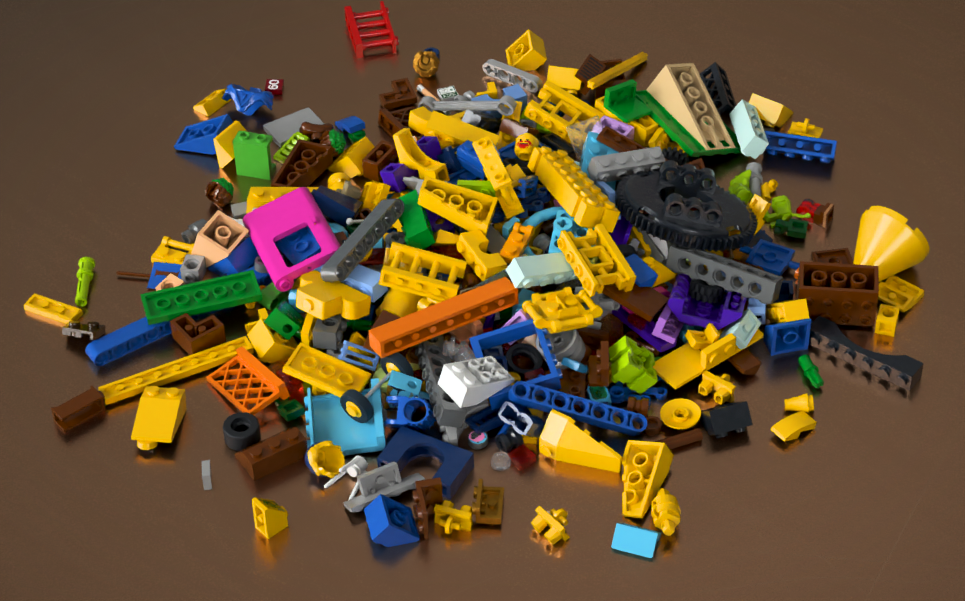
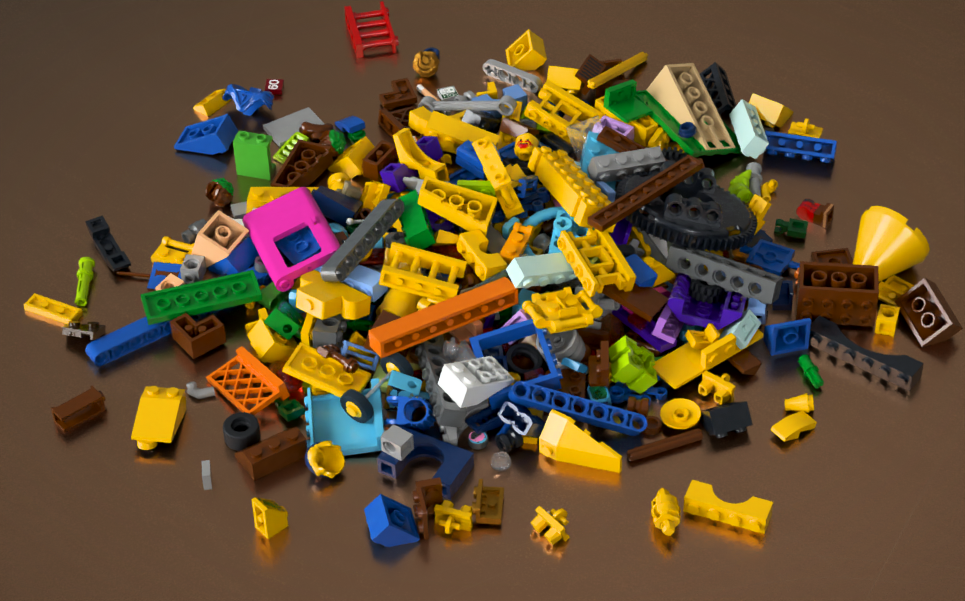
(106, 244): none -> black slope
(173, 370): yellow plate -> none
(199, 393): none -> light grey arm
(224, 143): yellow slope -> none
(328, 351): none -> reddish brown hinge
(354, 468): white plant -> none
(384, 481): light grey bracket -> none
(397, 442): none -> light grey brick
(449, 157): dark blue bracket -> none
(522, 457): clear red tile -> none
(635, 539): medium azure panel -> none
(644, 193): none -> reddish brown plate
(644, 472): yellow wedge -> none
(687, 130): none -> dark blue plate
(751, 514): none -> yellow arch
(782, 207): lime piece -> none
(787, 311): yellow arch -> none
(928, 313): none -> reddish brown slope

